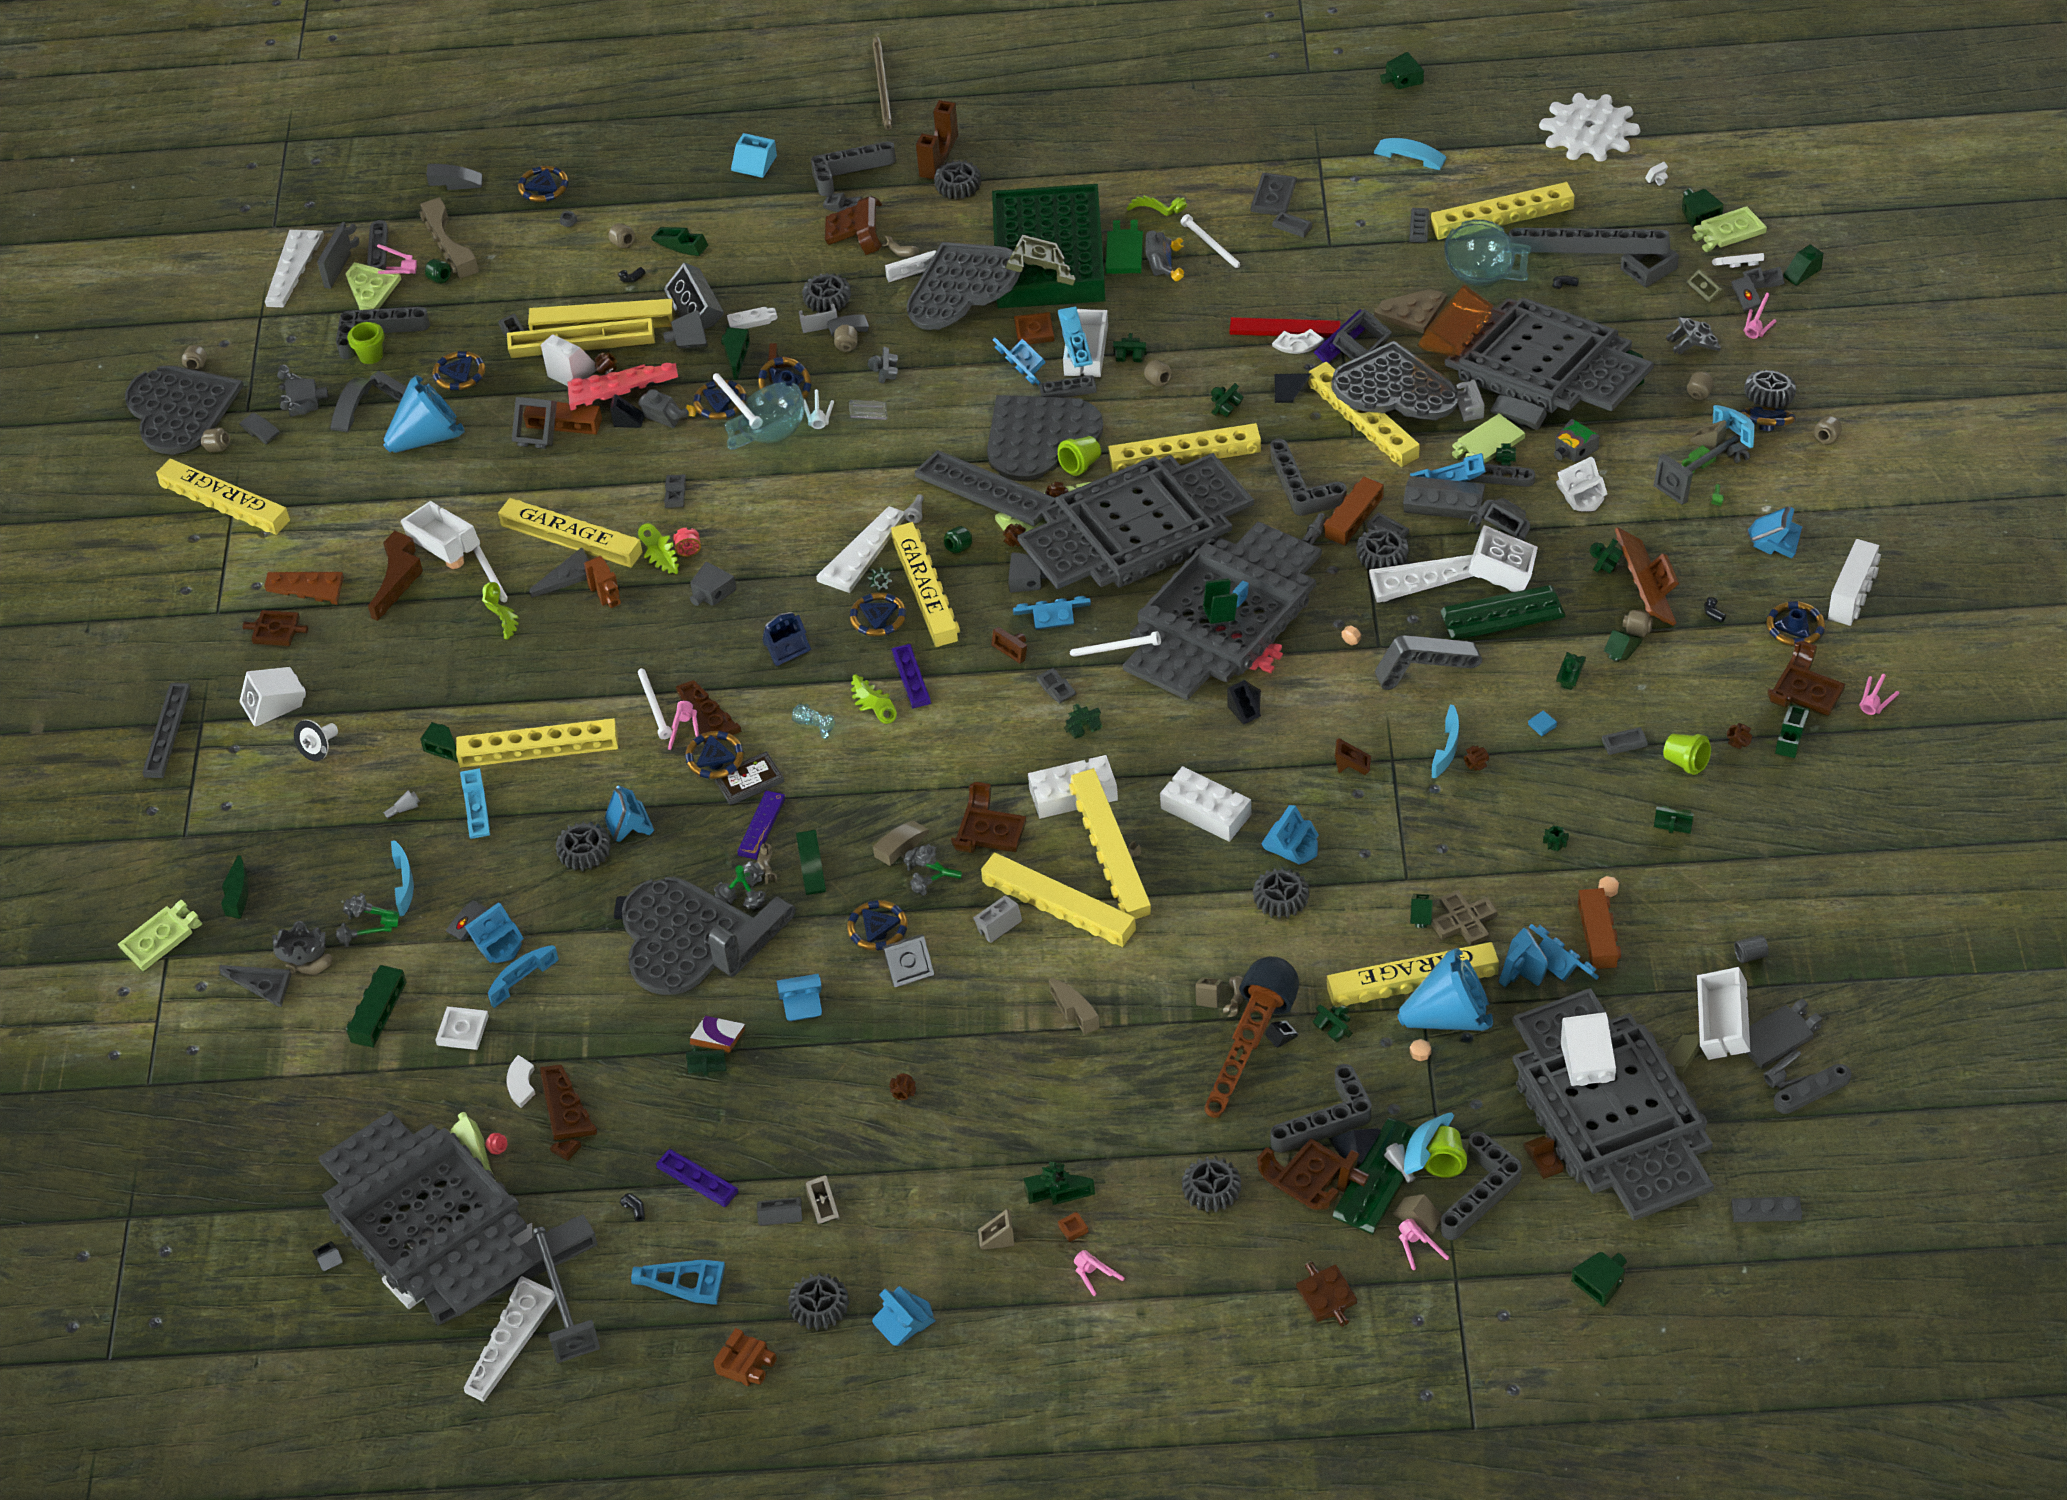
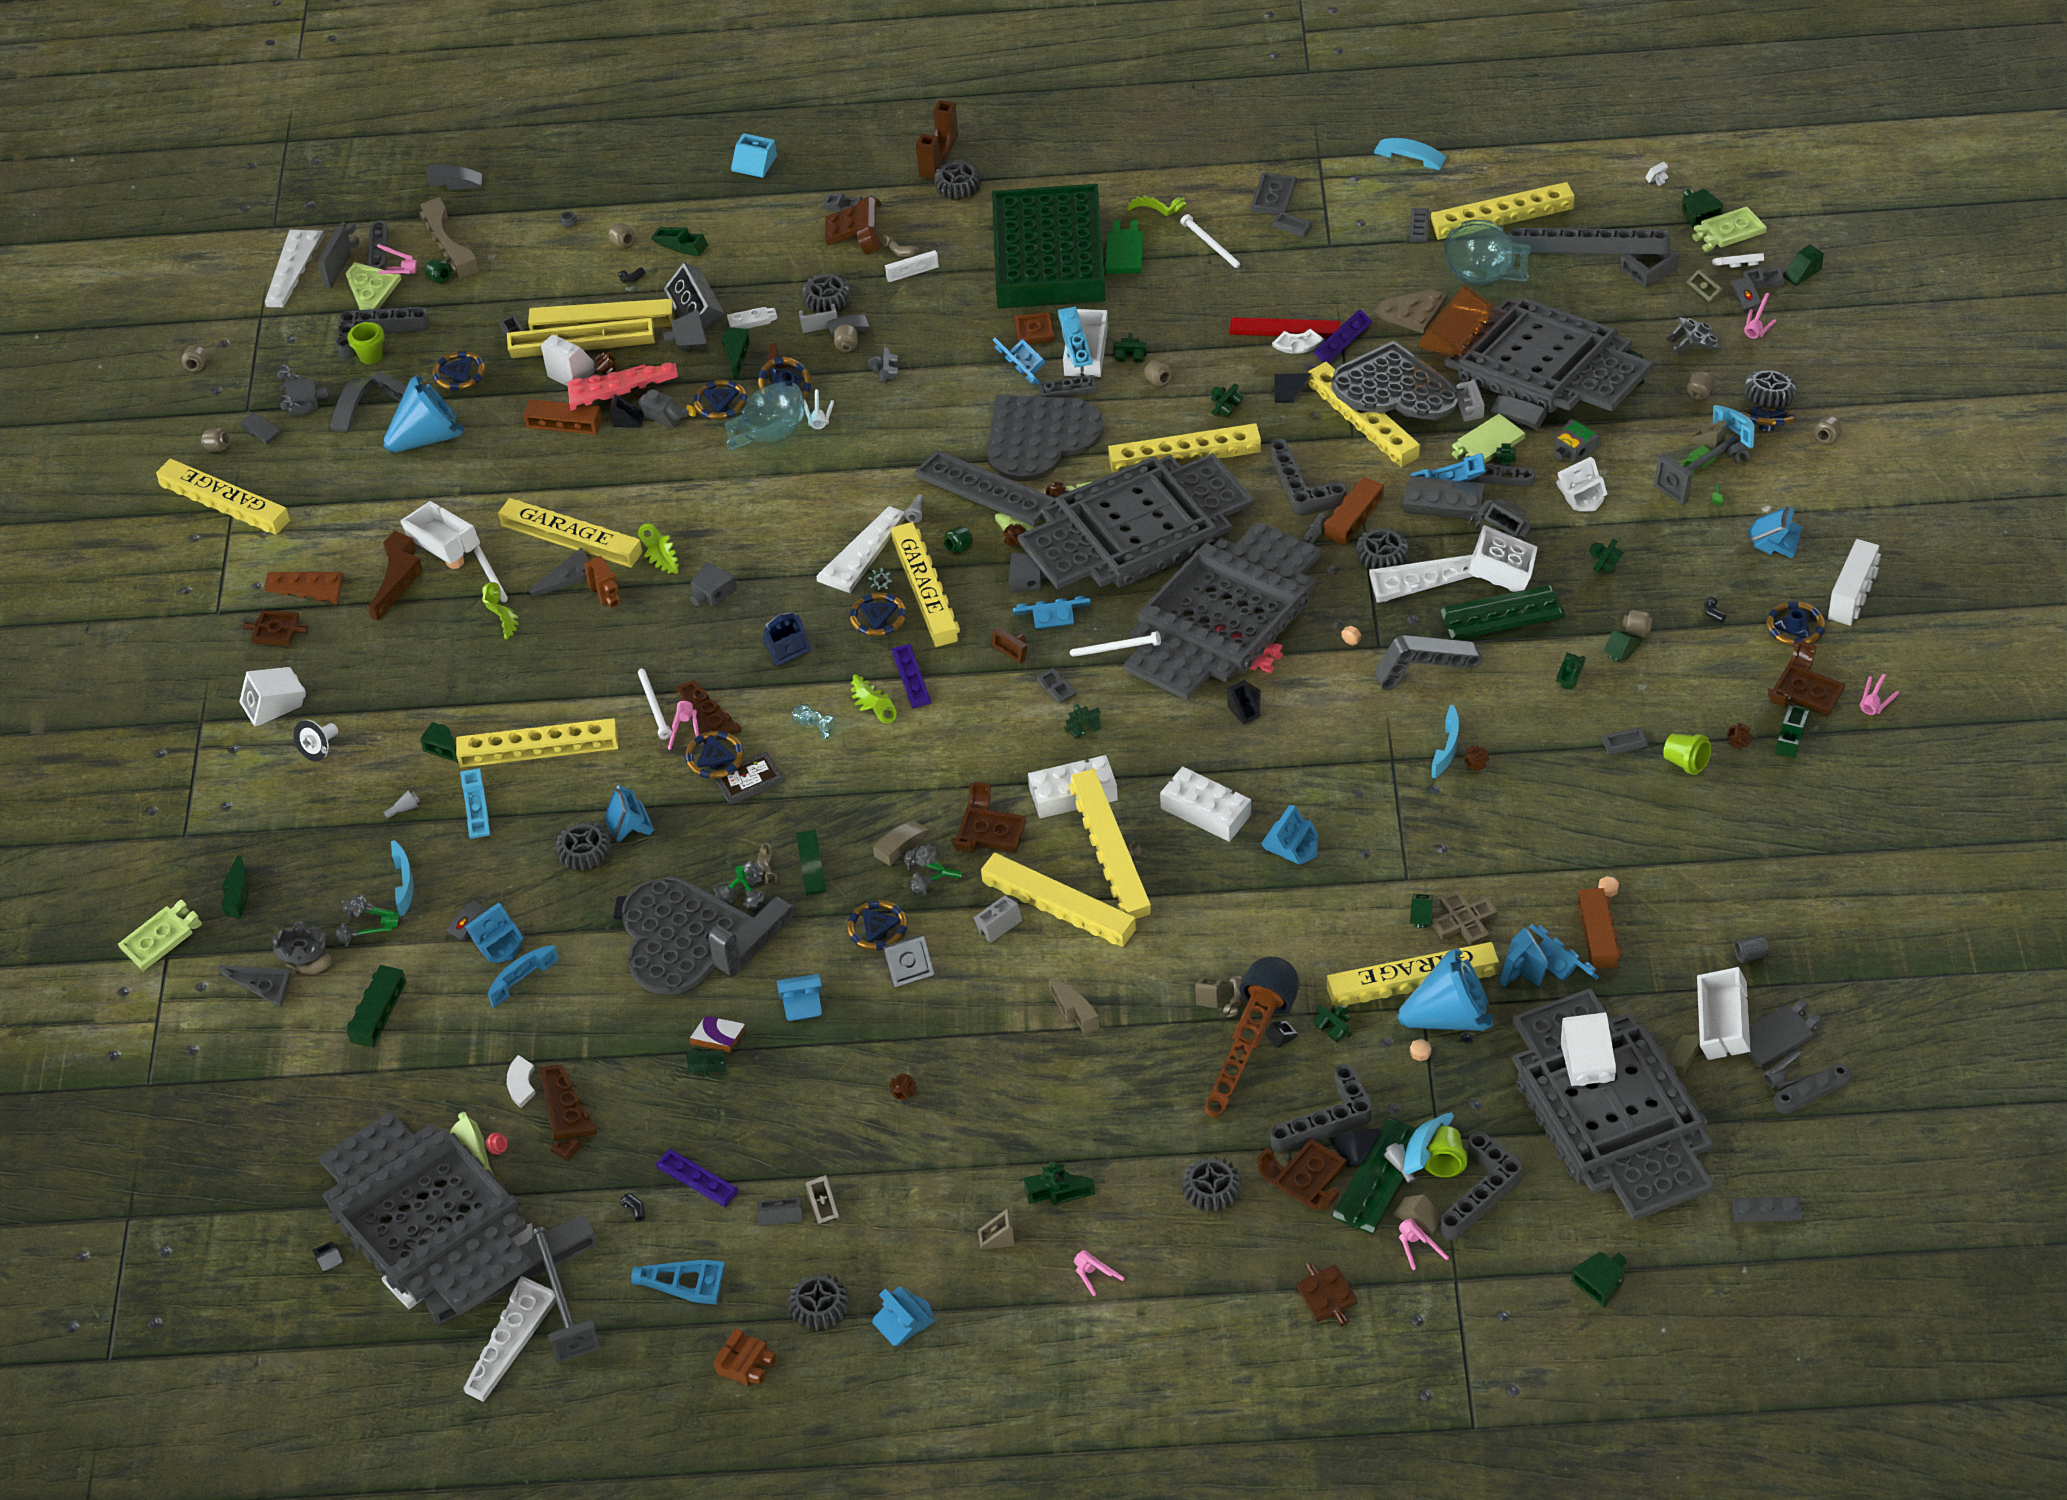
(166, 730): dark grey plate -> none
(178, 406): dark grey plate -> none
(462, 1028): white plate -> none
(542, 183): piece -> none
(548, 427): dark grey window -> none
(675, 491): dark grey slope -> none
(687, 542): coral wheel -> none
(754, 421): white bar -> none
(761, 824): dark purple tile -> none
(847, 161): dark grey beam -> none
(868, 409): clear tile -> none
(881, 77): dark tan piece -> none
(958, 279): dark grey plate -> none
(1042, 254): olive wing -> none
(1073, 1226): dark orange tile -> none
(1078, 454): lime piece -> none
(1159, 254): dark grey torso -> none
(1218, 603): dark green piece -> none
(1242, 592): dark azure tile -> none
(1281, 893): dark grey gear -> none
(1350, 756): reddish brown slope -> none
(1350, 1173): reddish brown tile -> none
(1371, 324): dark grey window -> none
(1381, 521): dark grey tile -> none
(1403, 72): dark green torso -> none
(1542, 723): dark azure tile -> none
(1543, 1156): reddish brown slope -> none
(1555, 838): dark green gear -> none
(1567, 280): black arm -> none
(1605, 133): white plate -> none
(1652, 578): dark orange bracket -> none
(1673, 819): dark green hips -> none

